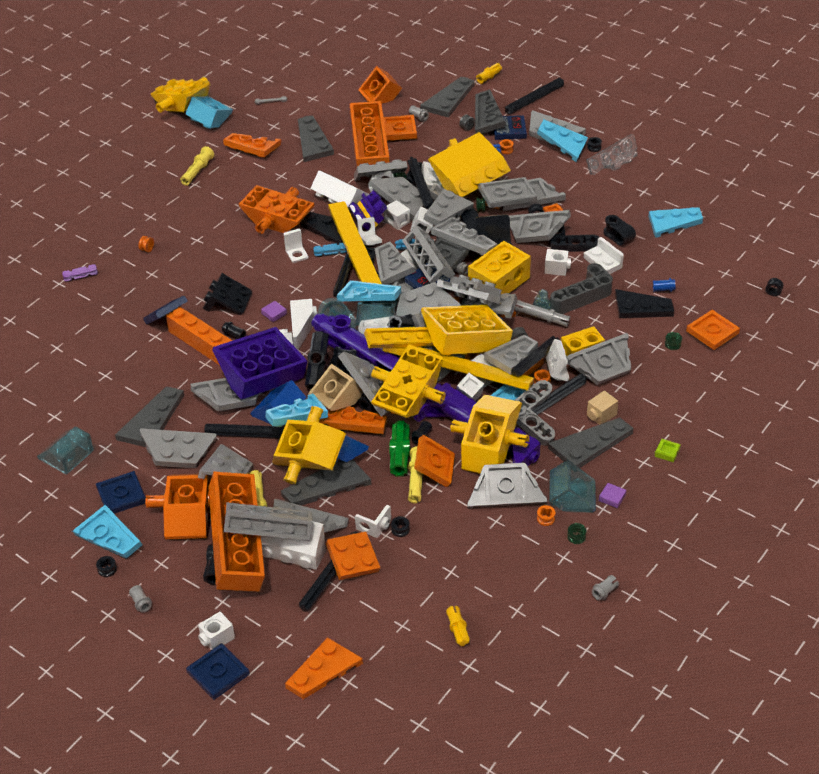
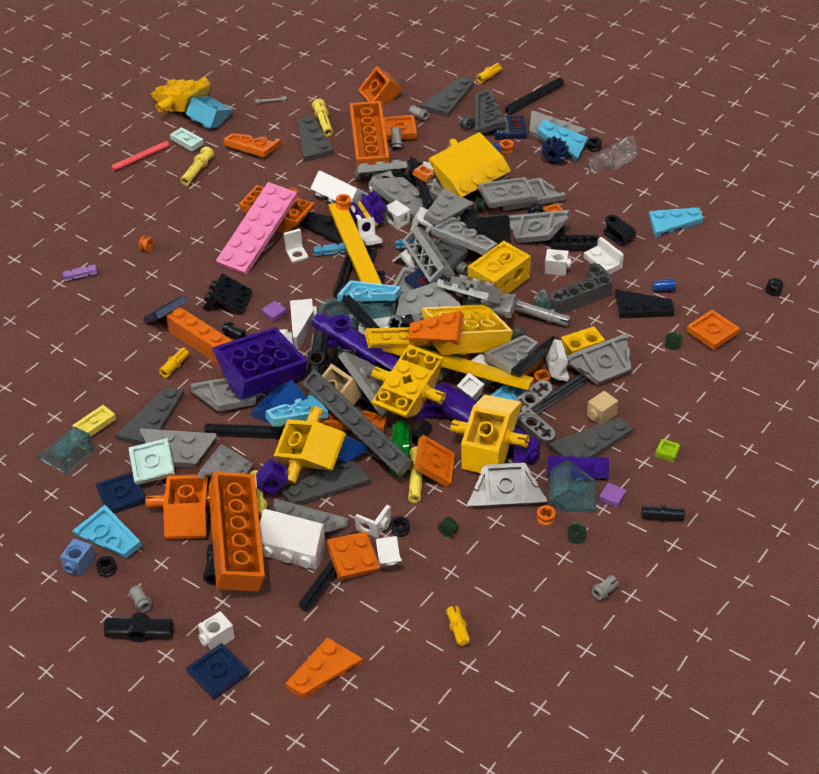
(77, 557): none -> medium blue brick
(96, 420): none -> light yellow plate
(138, 627): none -> black piece
(139, 156): none -> coral bar
(151, 461): none -> light aqua tile
(173, 363): none -> yellow axle
(186, 139): none -> light aqua plate
(256, 228): none -> bright pink plate
(268, 521): light grey fence -> none
(271, 477): none -> dark purple brick
(322, 114): none -> light yellow pin
(343, 201): none -> orange bush
(358, 312): none -> black axle
(358, 423): none -> dark grey tile
(388, 552): none -> white bracket
(391, 264): light grey wing -> none
(396, 138): none -> light grey pin
(424, 173): none -> orange tile
(439, 328): none -> orange wing
(448, 527): none -> clear green bush
(555, 149): none -> dark blue gear
(594, 466): none -> dark purple plate
(663, 512): none -> black pin

